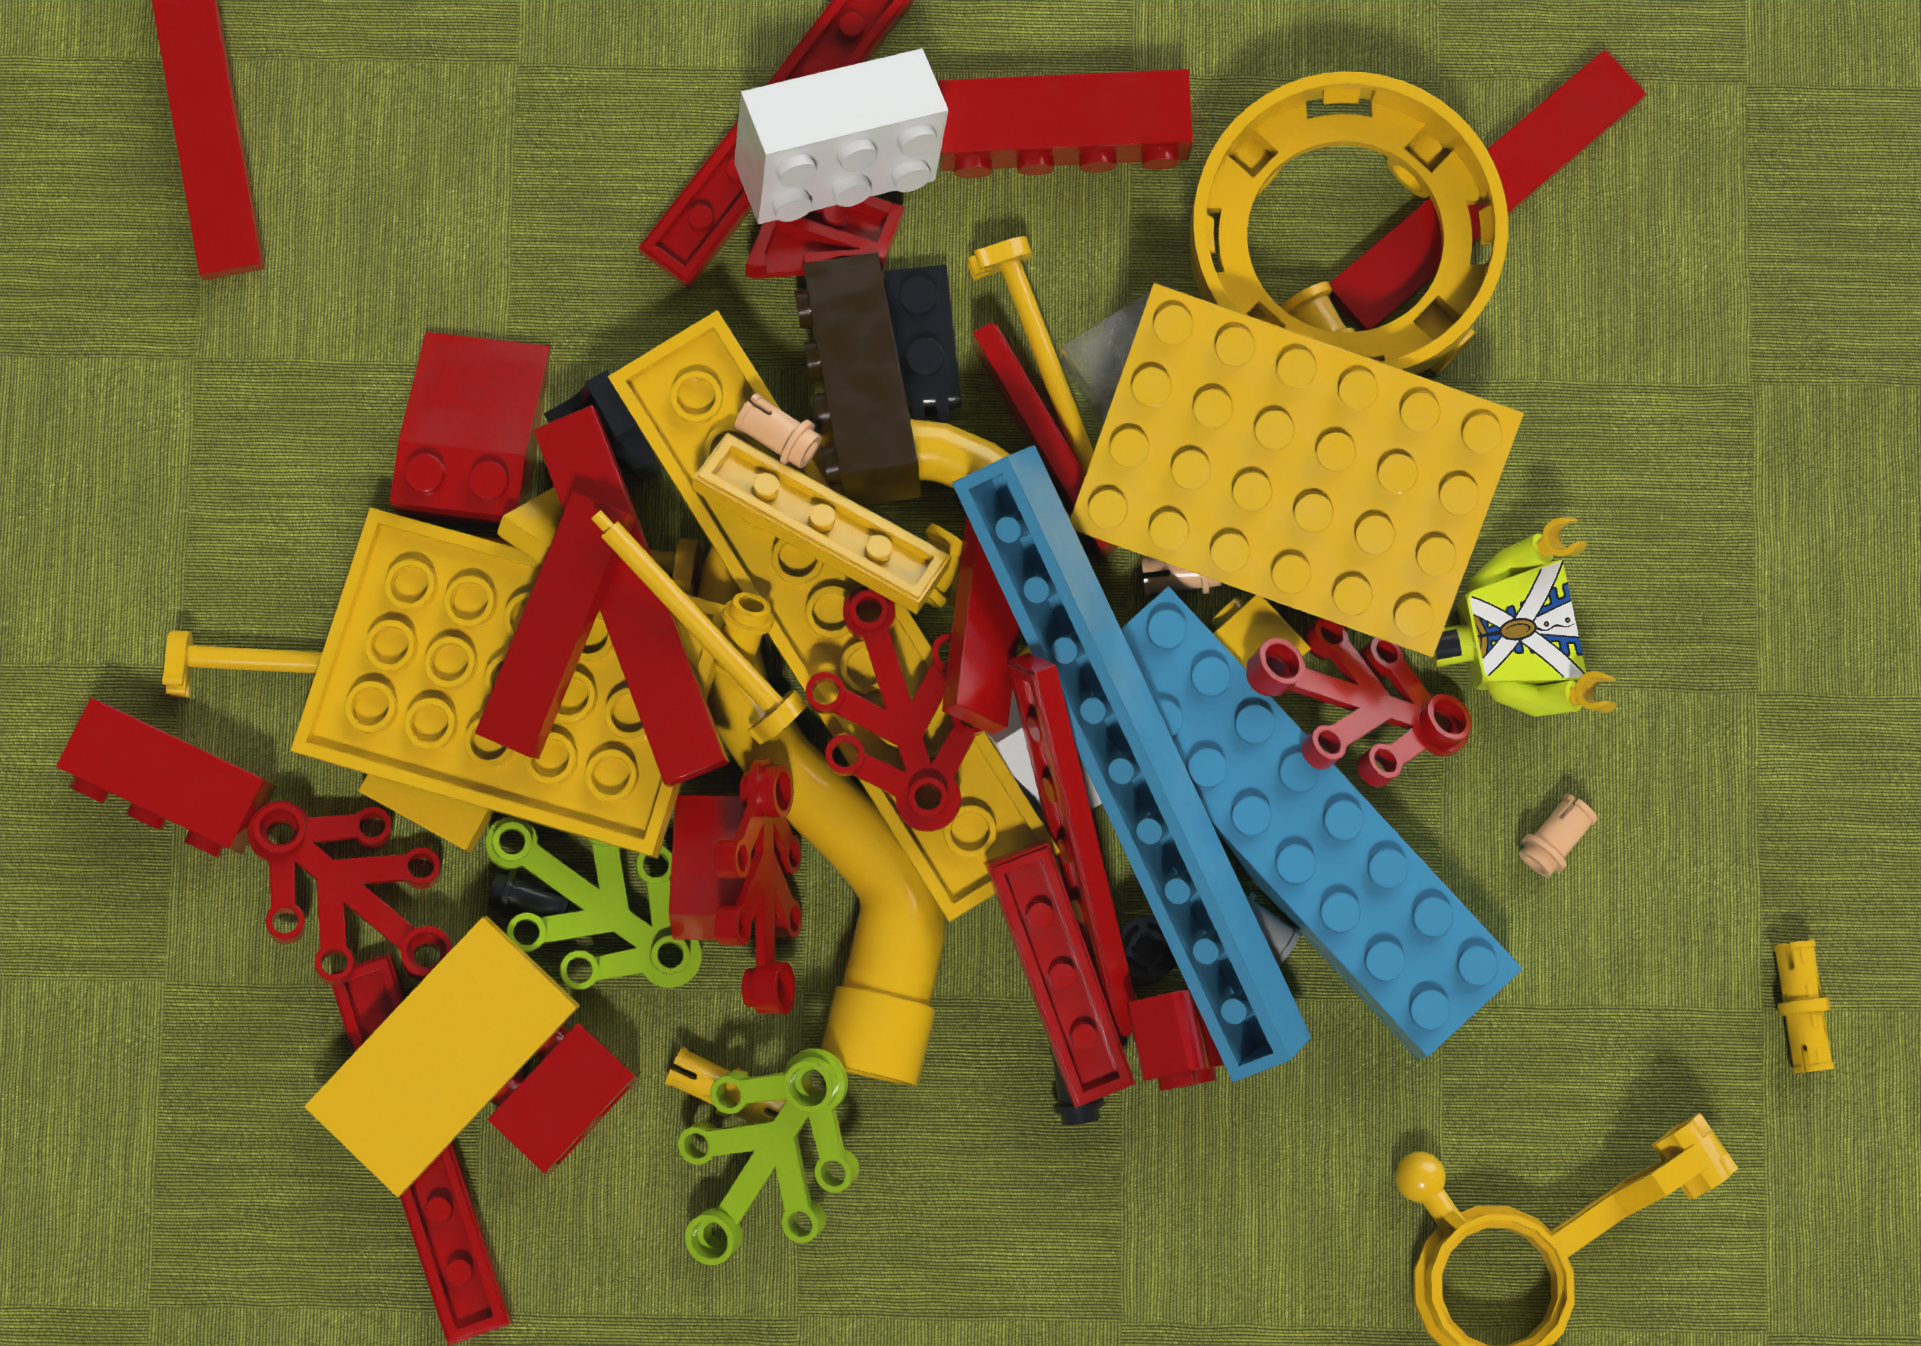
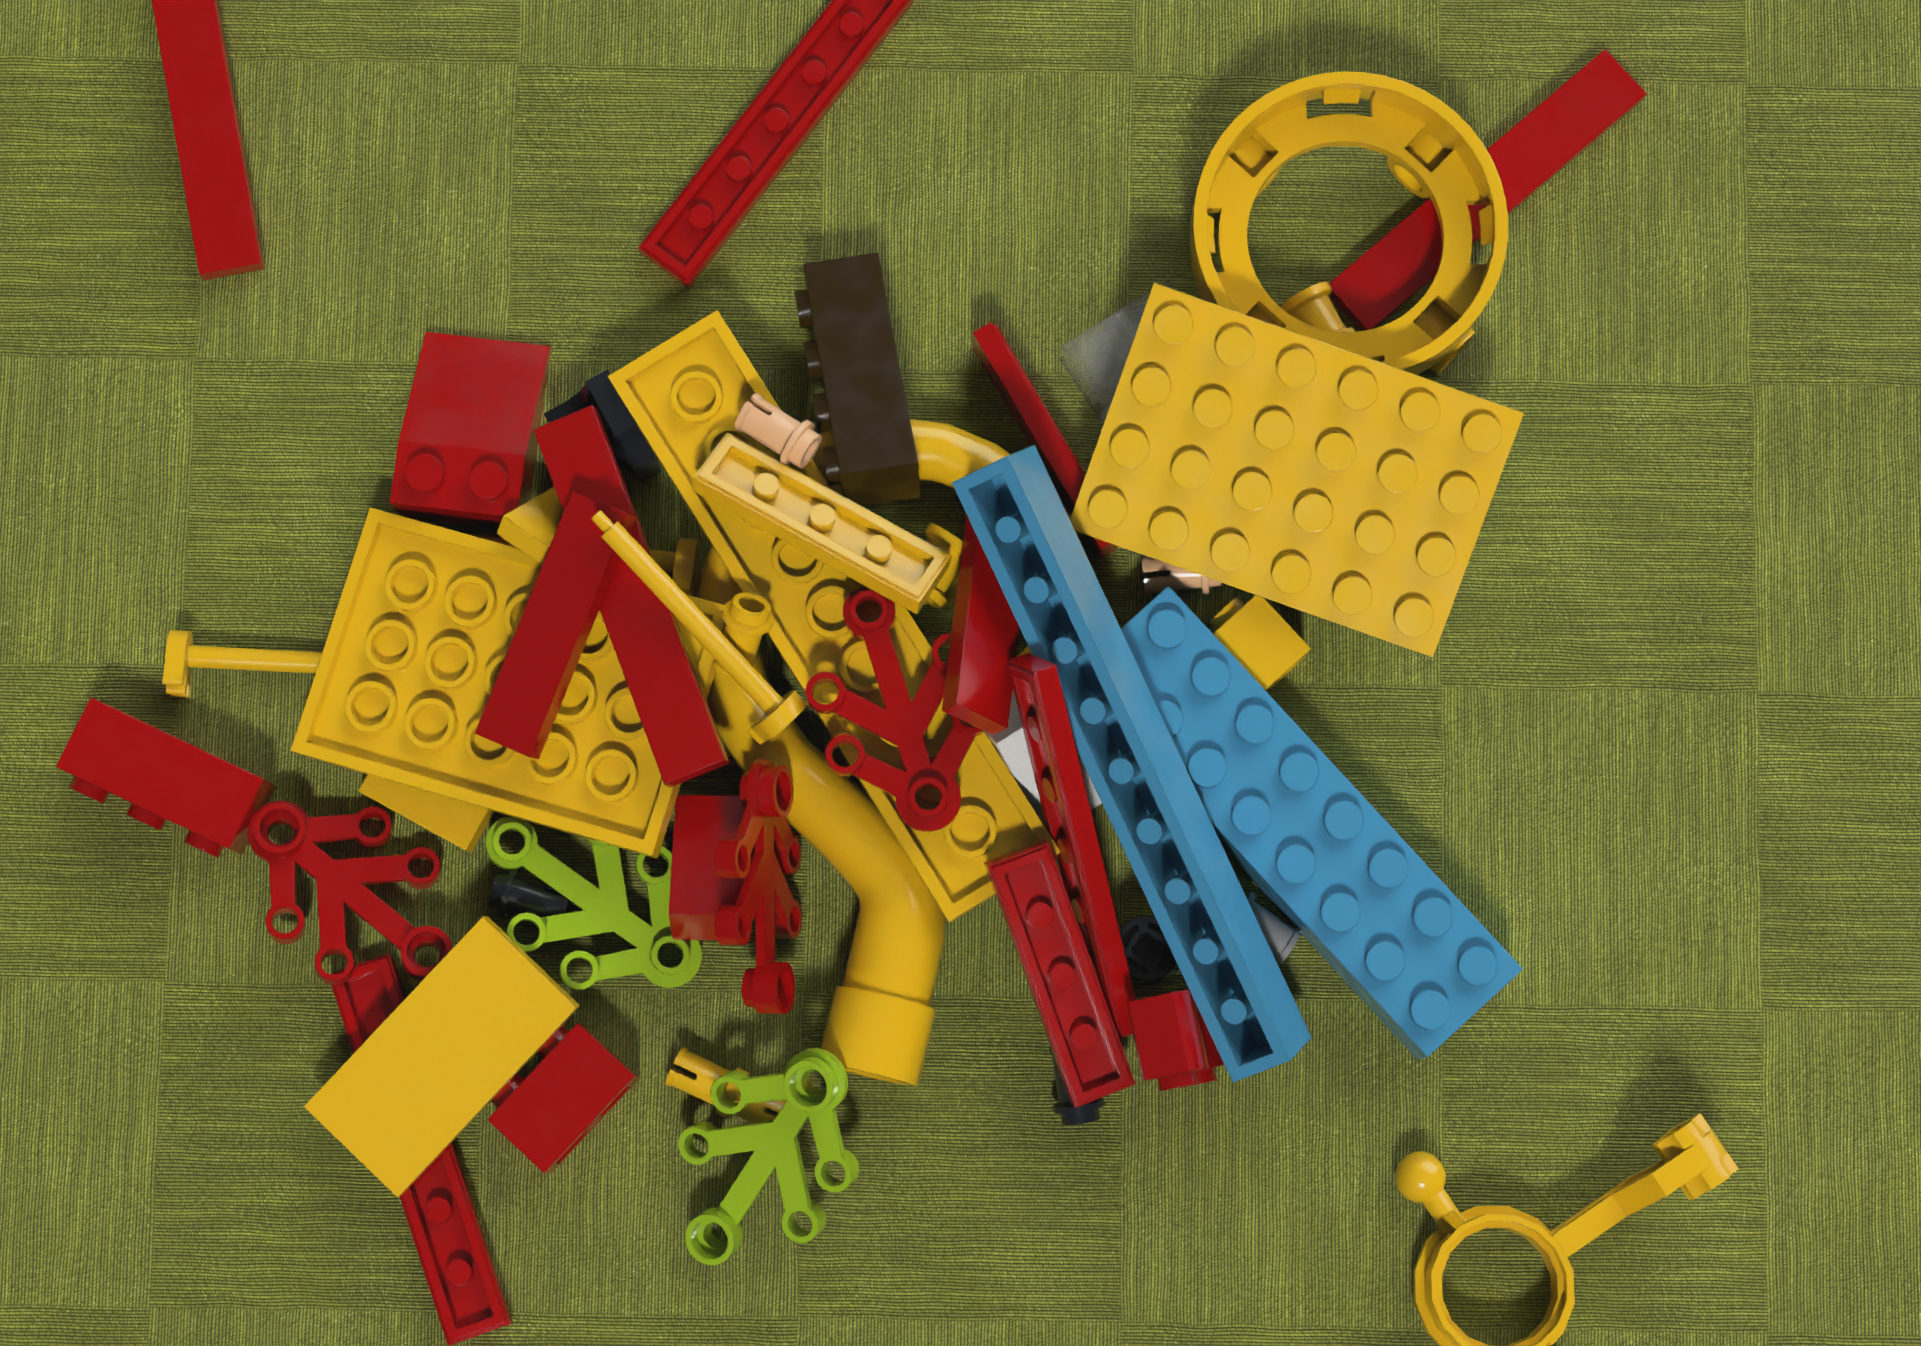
(823, 236): red wing -> none
(840, 136): white brick -> none
(924, 339): black hinge -> none
(1008, 259): yellow piece -> none
(1066, 122): red brick -> none
(1433, 722): red plant -> none
(1523, 630): torso -> none
(1557, 836): light nougat pin -> none
(1803, 1006): yellow pin -> none

